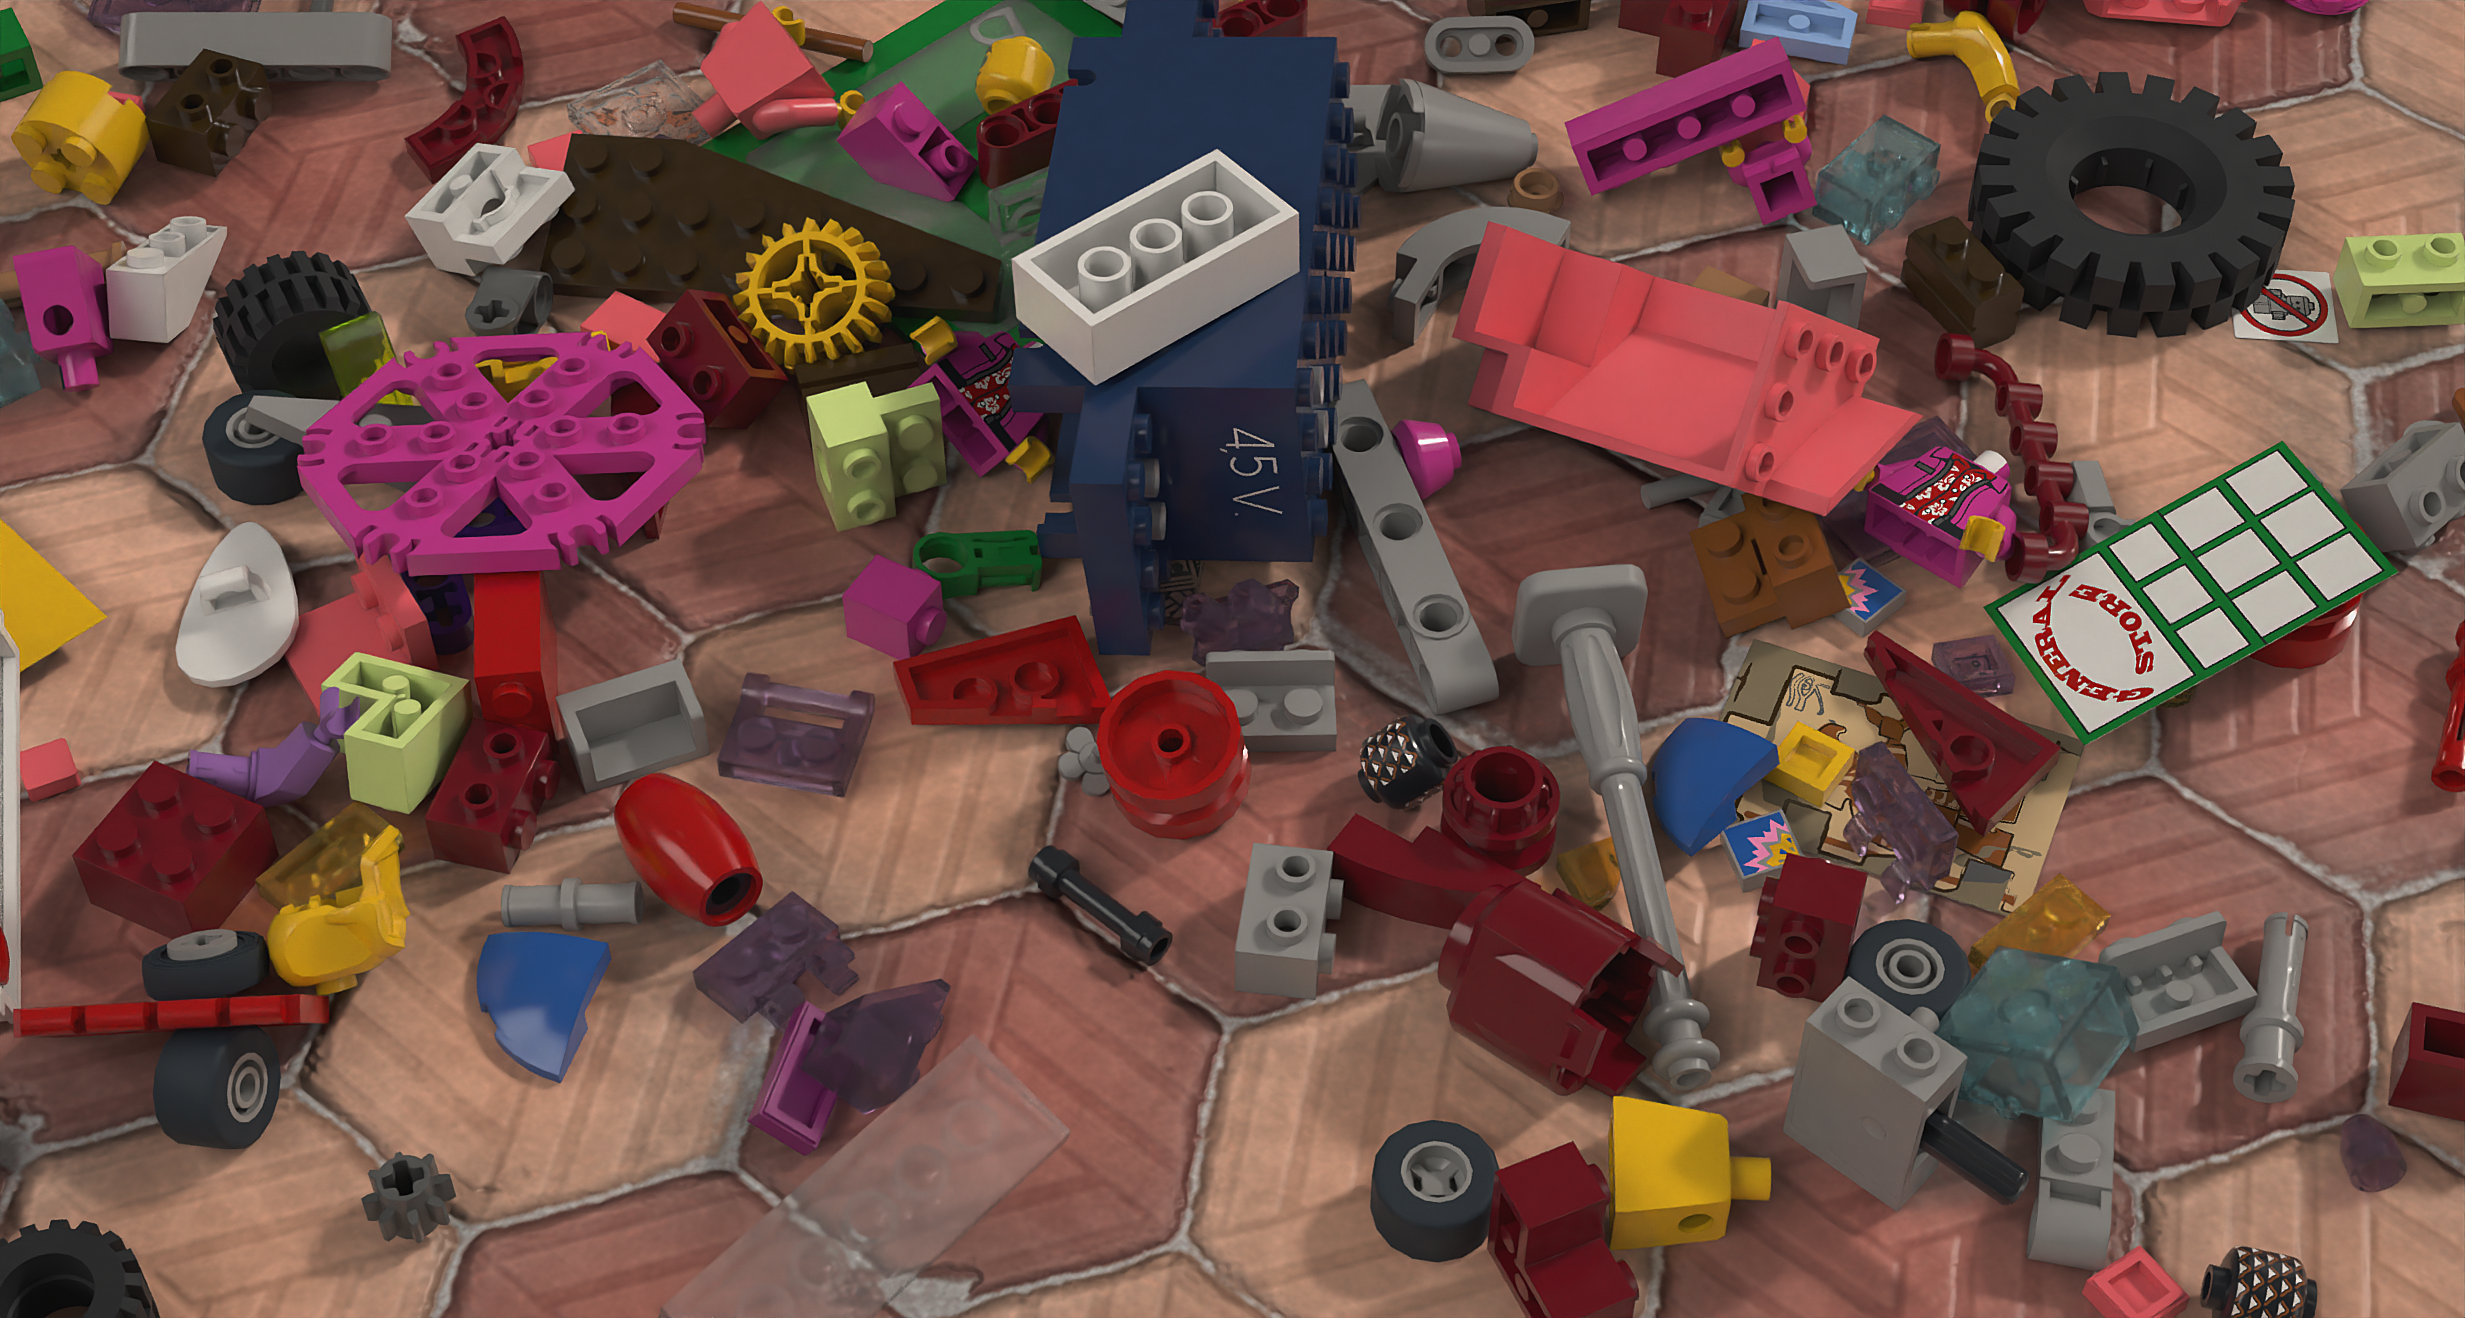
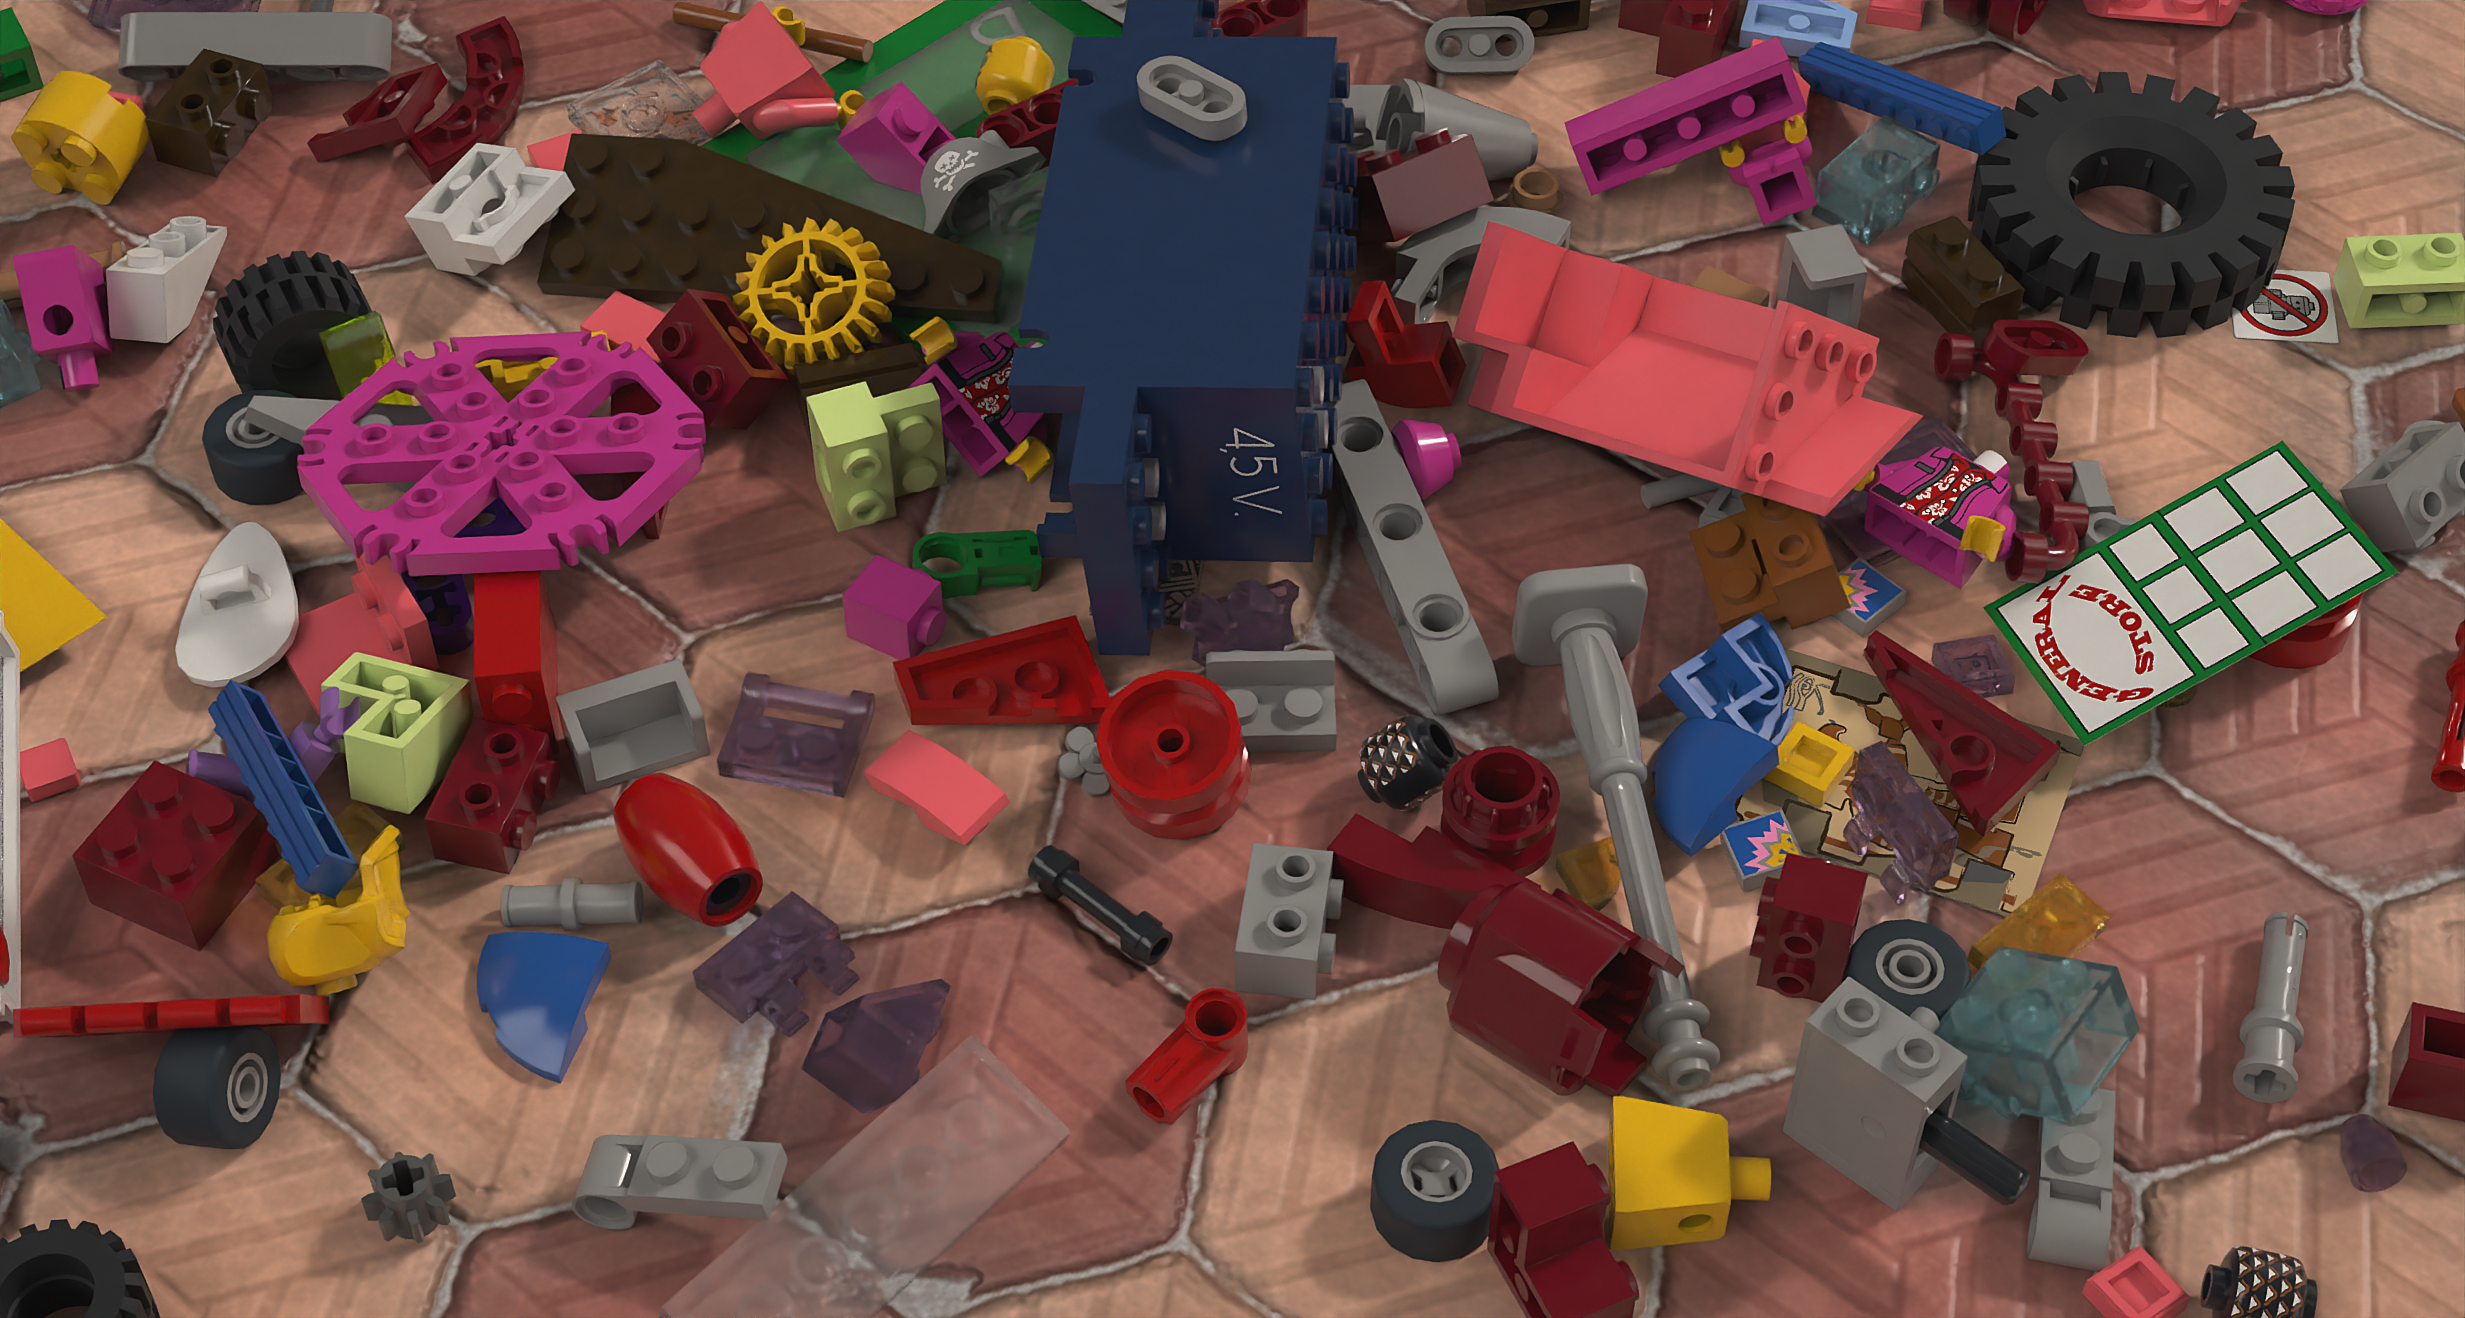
(206, 965): black wheel -> none
(282, 790): none -> blue piece
(384, 115): none -> dark red wing
(510, 302): dark grey piece -> none
(677, 1178): none -> light grey plate
(790, 1101): magenta tile -> none
(938, 785): none -> coral slope
(959, 180): none -> light grey hat
(1156, 266): white brick -> none
(1191, 1059): none -> red piece
(1192, 98): none -> light grey plate
(1399, 361): none -> red brick
(1418, 187): none -> dark red brick
(1737, 681): none -> blue brick
(1903, 97): none -> blue piece
(1979, 48): yellow arm -> none
(2033, 348): none -> dark red plate
(2180, 979): light grey bracket -> none

